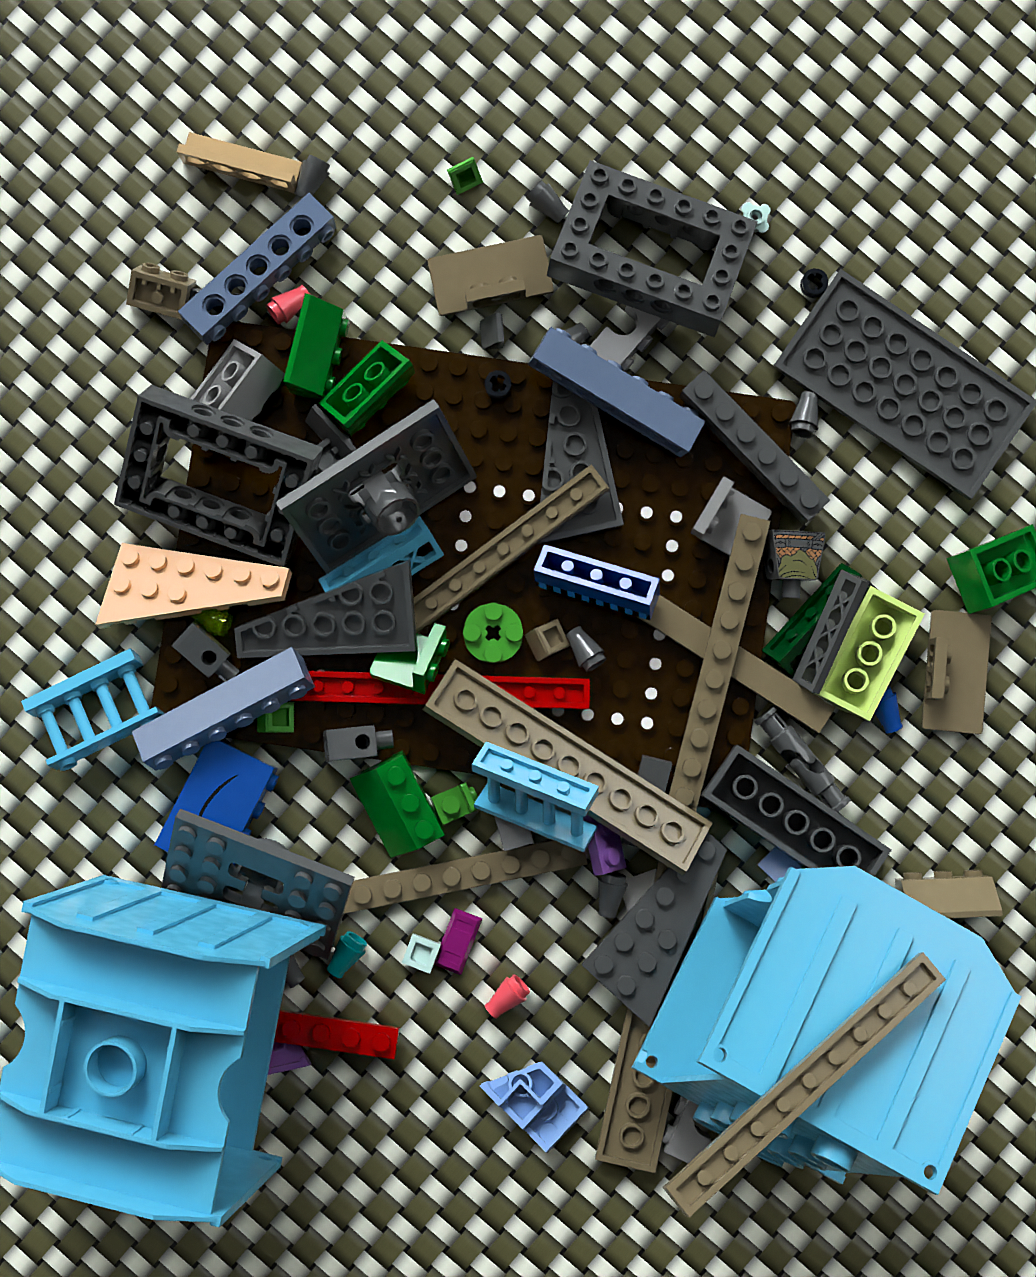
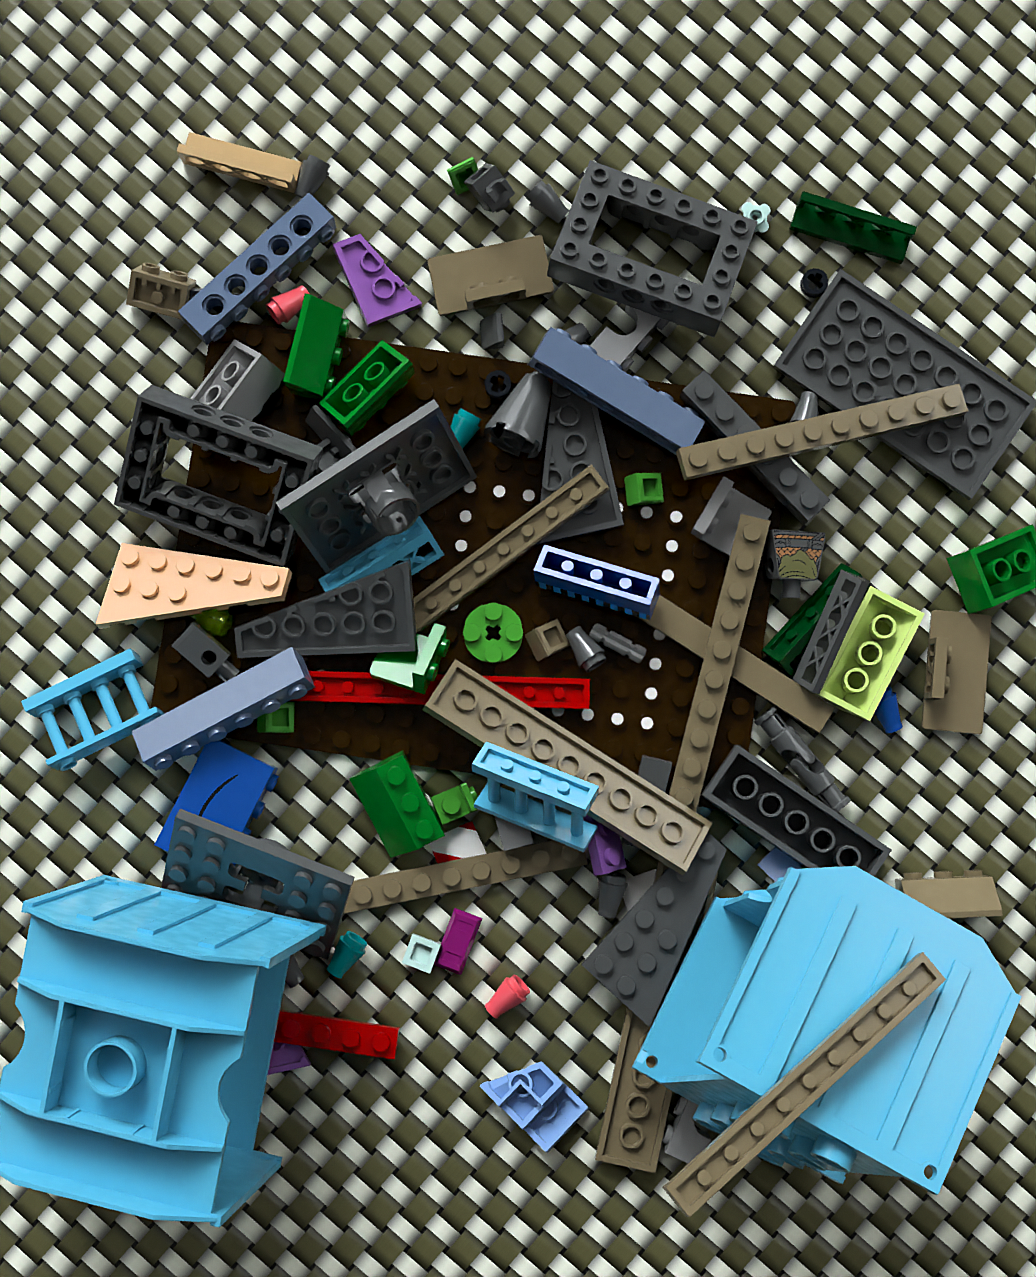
(340, 743): dark grey torso -> none
(372, 283): none -> medium lavender wing
(458, 844): none -> white sticker
(464, 426): none -> teal cone
(490, 188): none -> dark grey brick
(522, 417): none -> dark grey cone
(617, 643): none -> light grey axle
(643, 489): none -> bright green slope
(821, 432): none -> dark tan plate
(852, 227): none -> dark green fence

